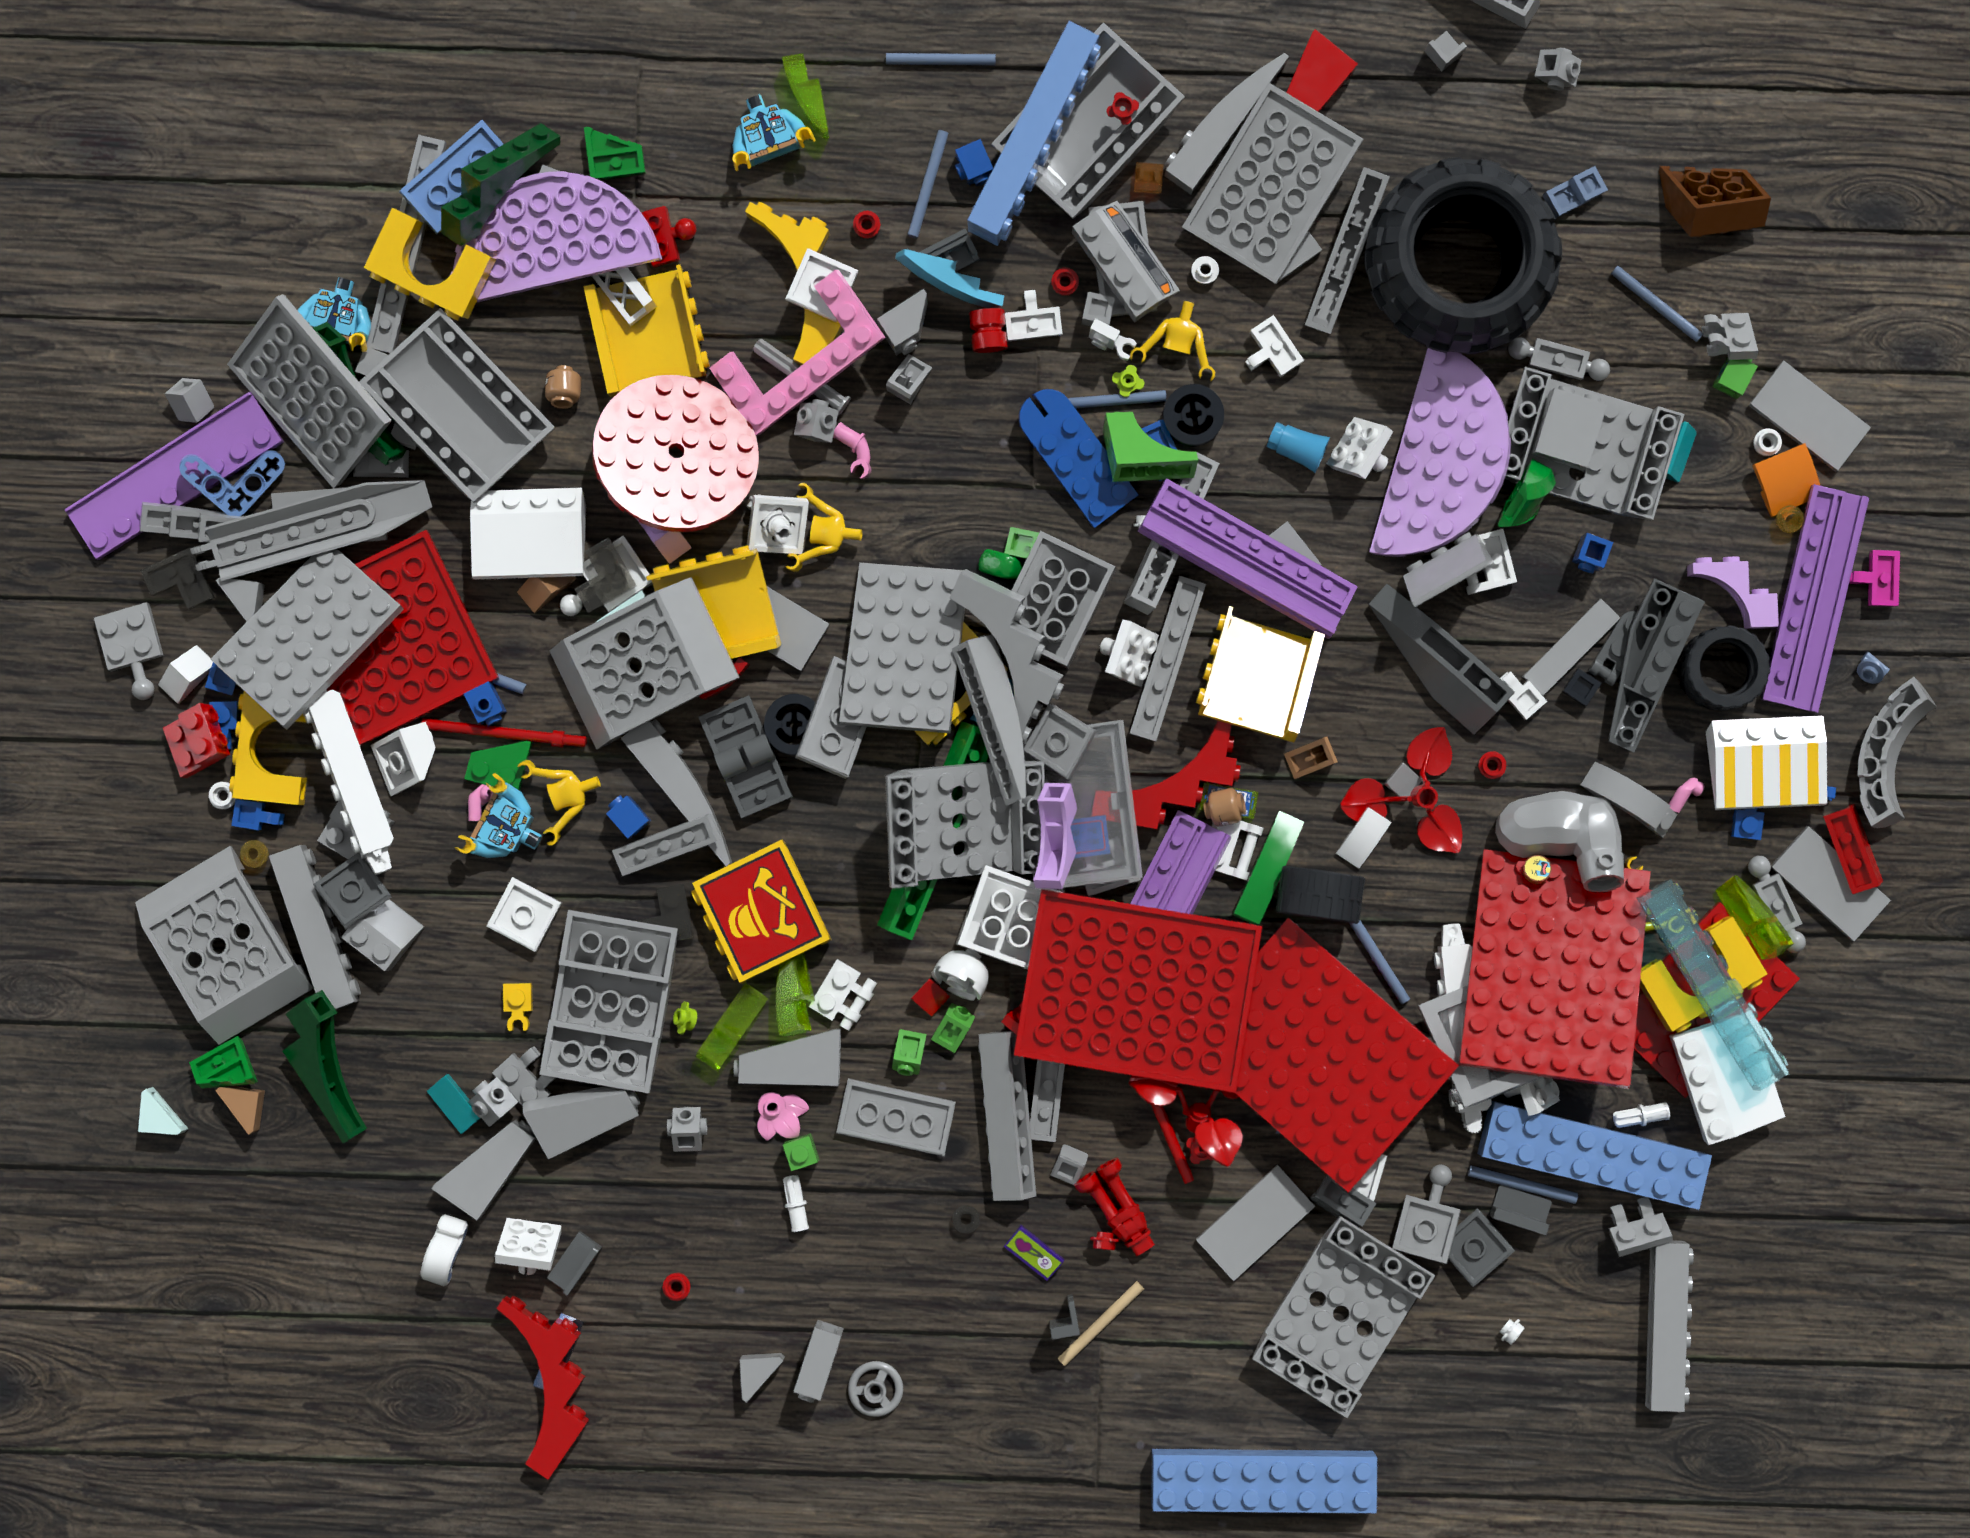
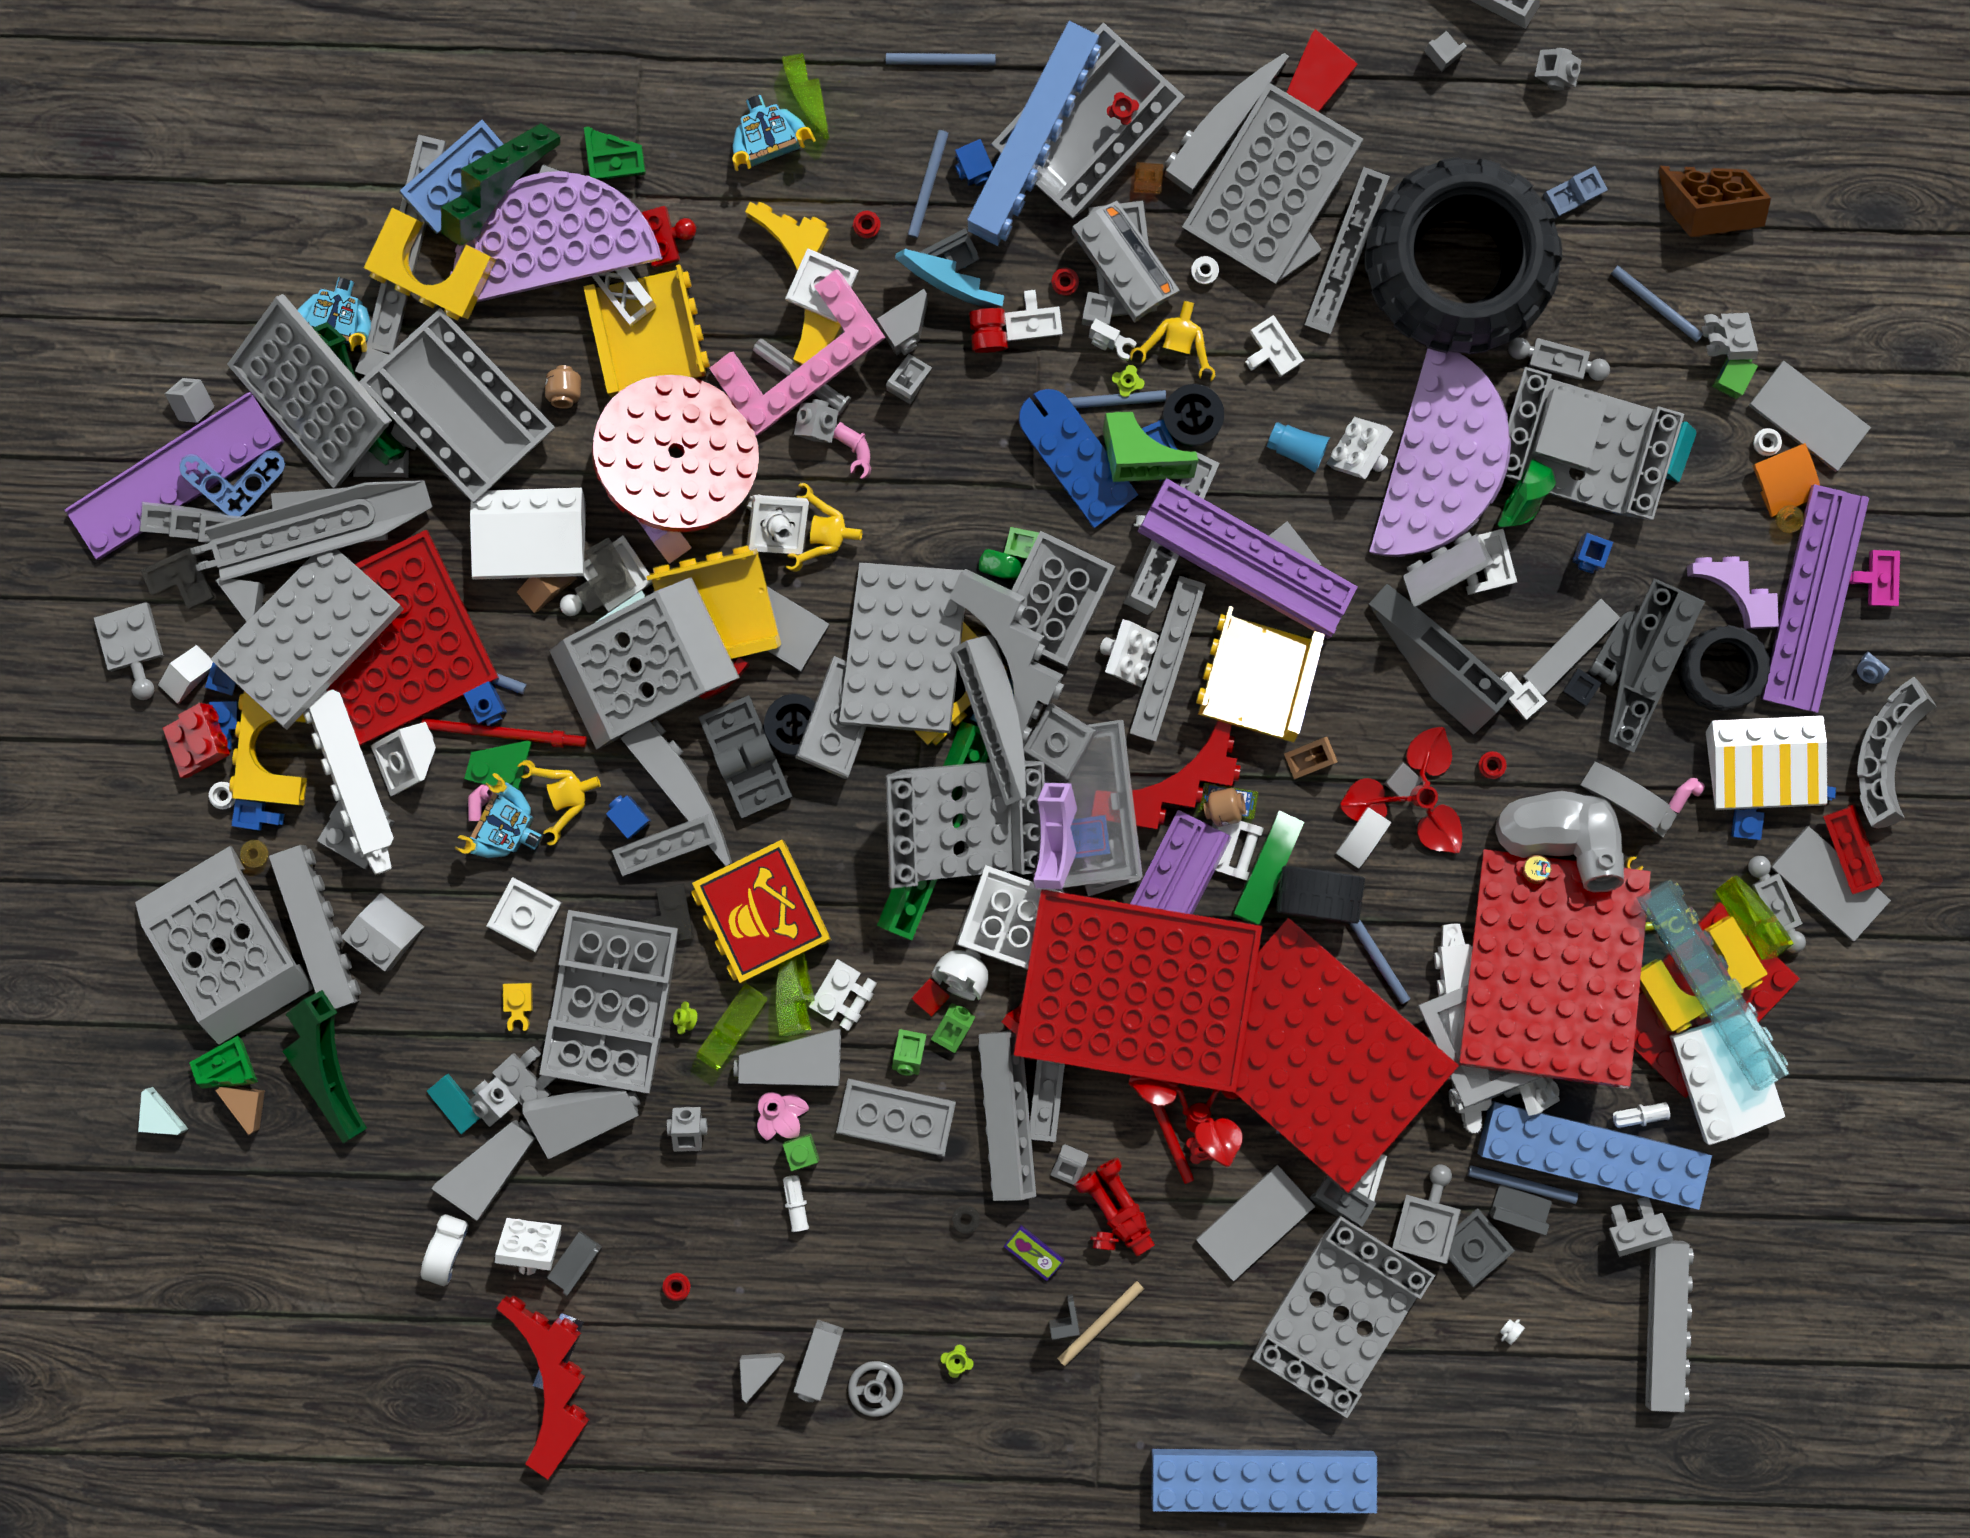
(352, 890): dark grey plate -> none
(958, 1353): none -> lime plate

